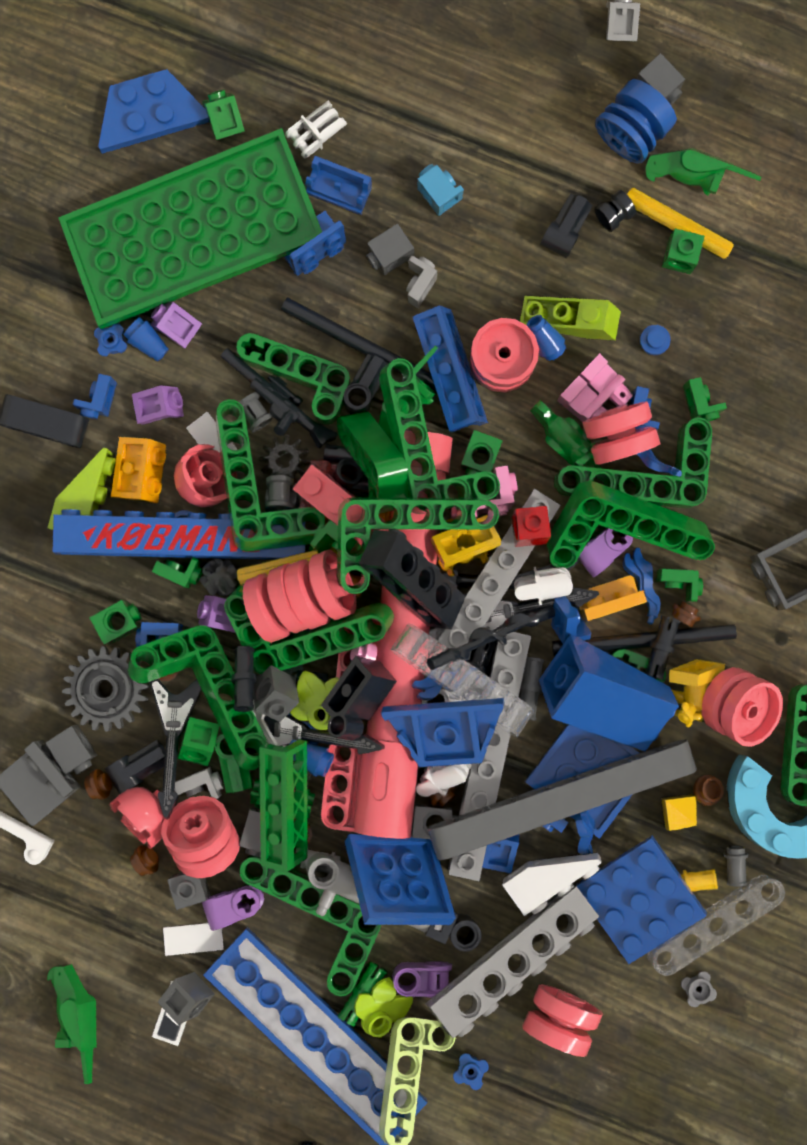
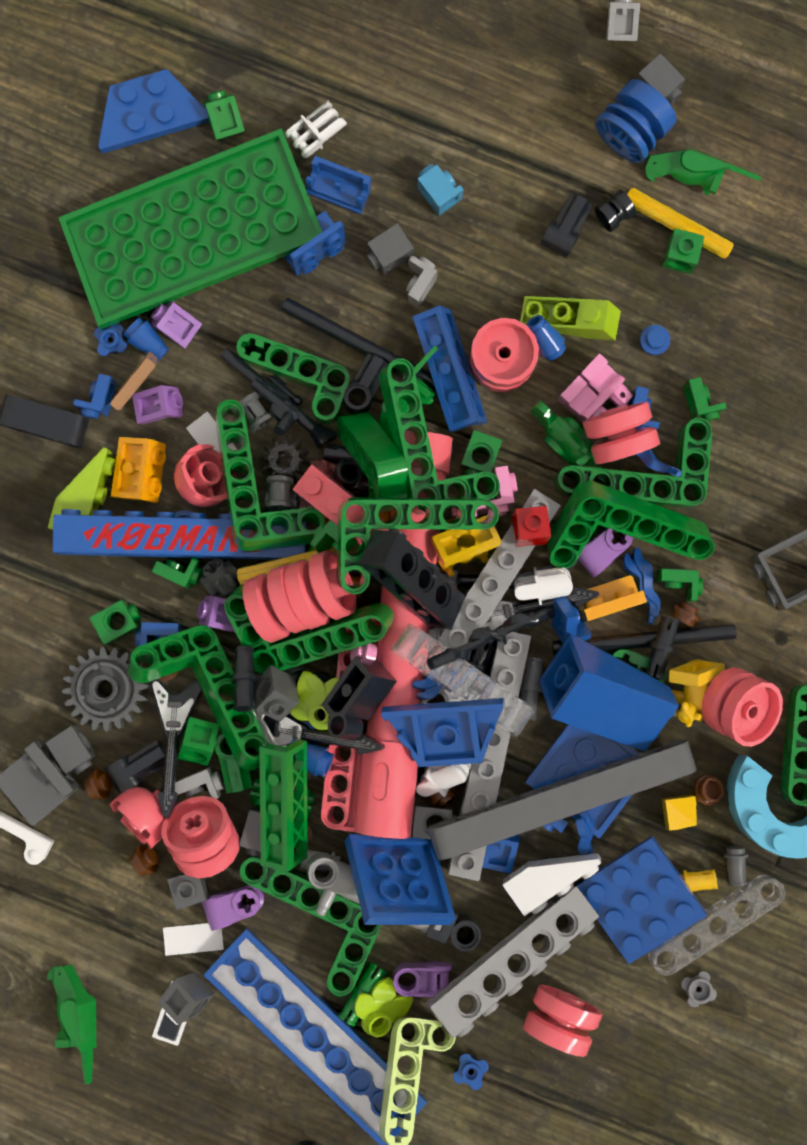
(134, 381): none -> medium nougat tile

